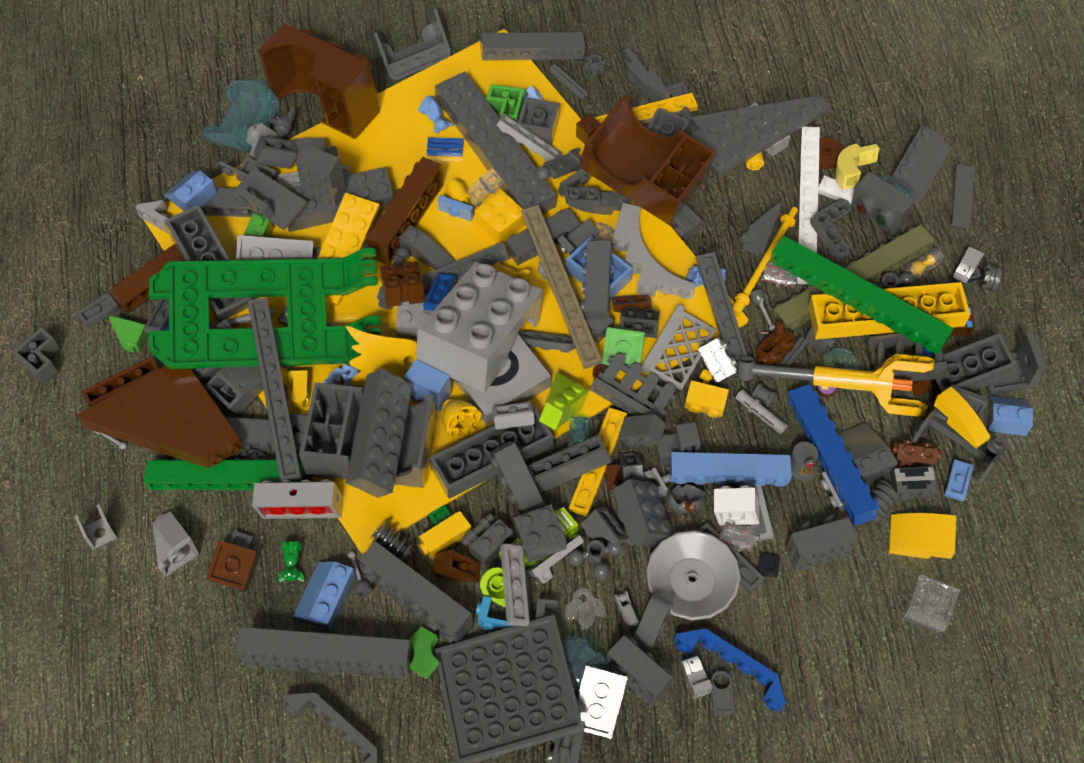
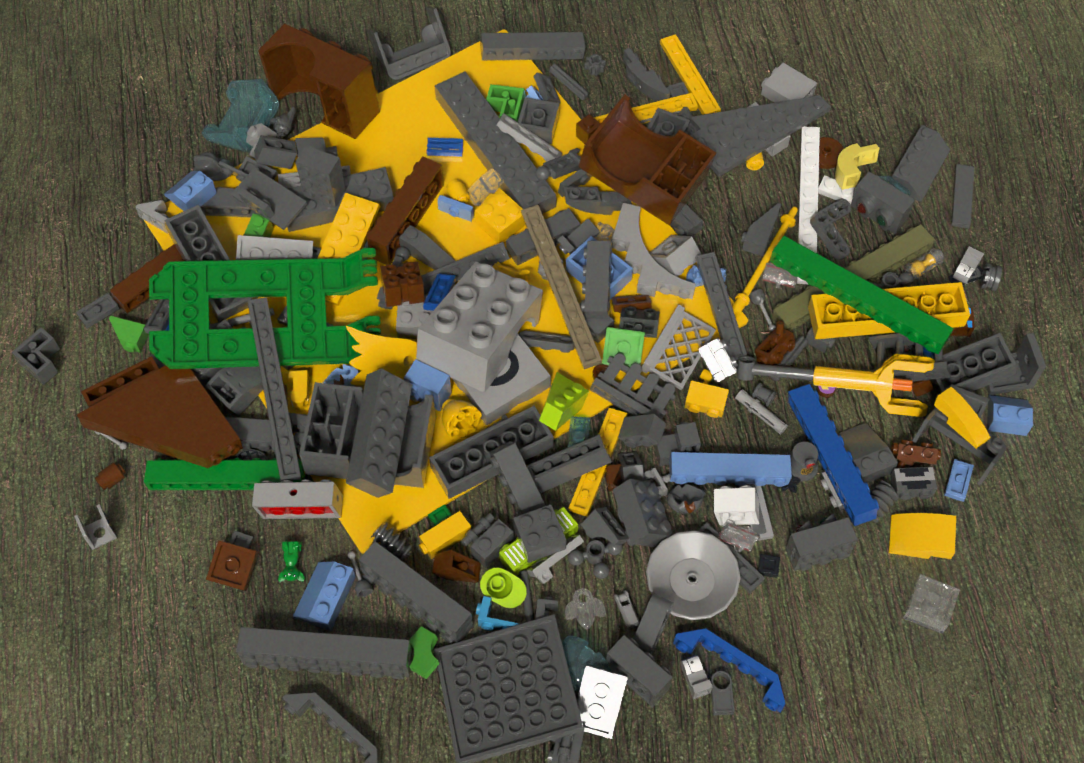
(110, 476): none -> reddish brown brick
(172, 544): light grey slope -> none
(208, 164): none -> dark grey piece
(433, 110): medium blue animal -> none
(513, 415): light grey slope -> none
(514, 585): light grey plate -> none
(546, 88): none -> dark grey plate
(676, 253): none -> light grey slope
(689, 75): none -> yellow plate
(787, 85): none -> light grey brick
(792, 485): none -> black plant
(841, 355): clear light blue tile -> none

